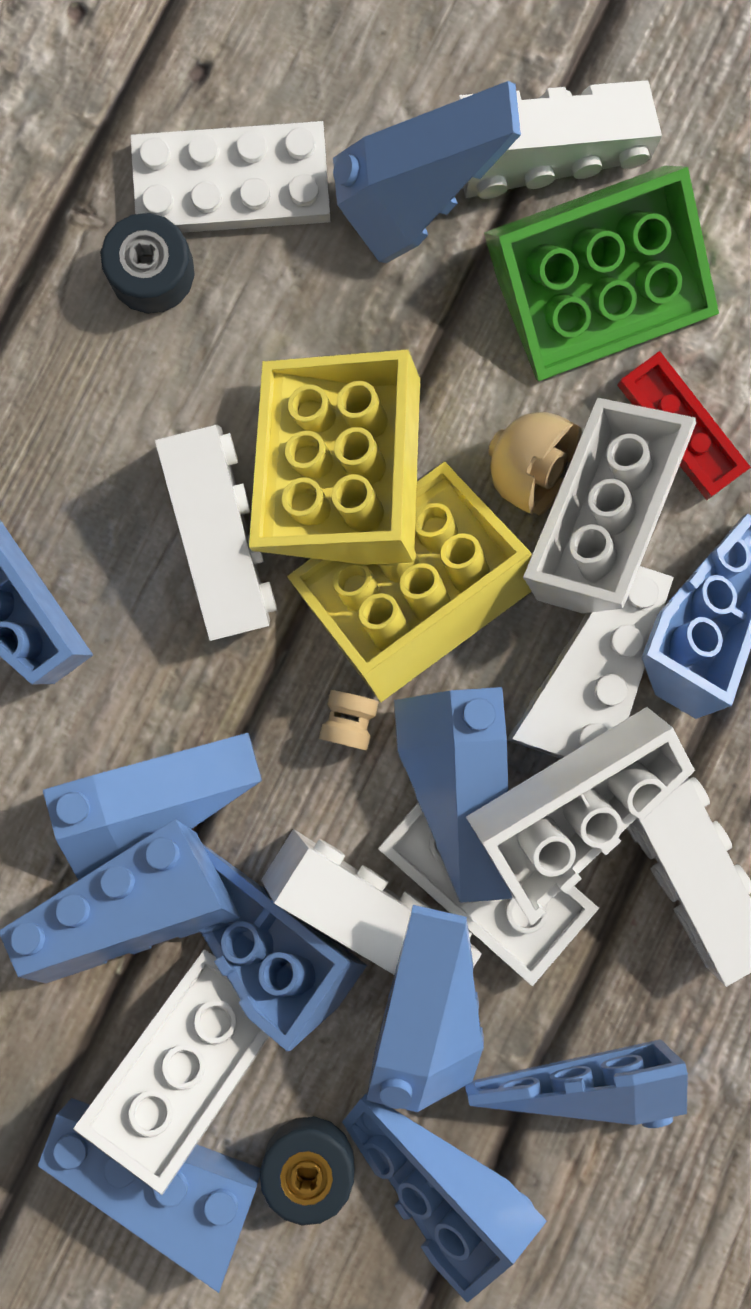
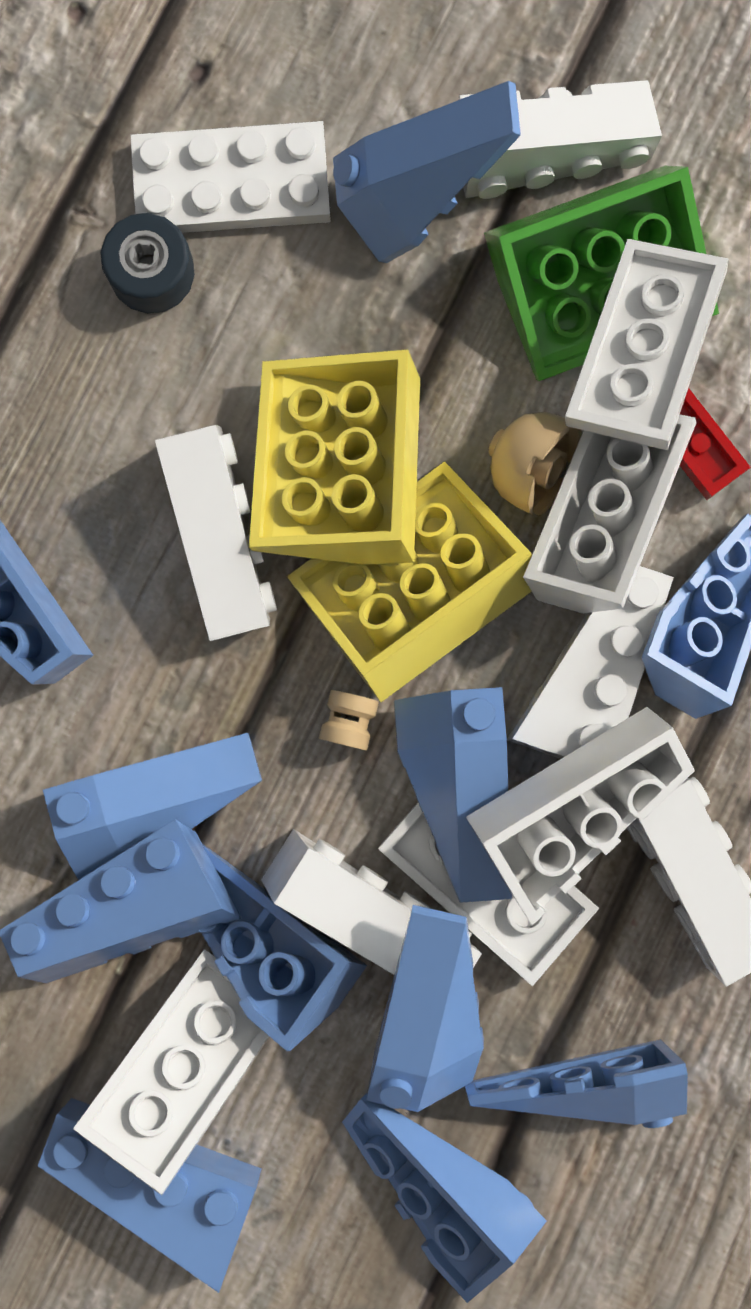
(307, 1150): black wheel -> none
(647, 343): none -> white plate

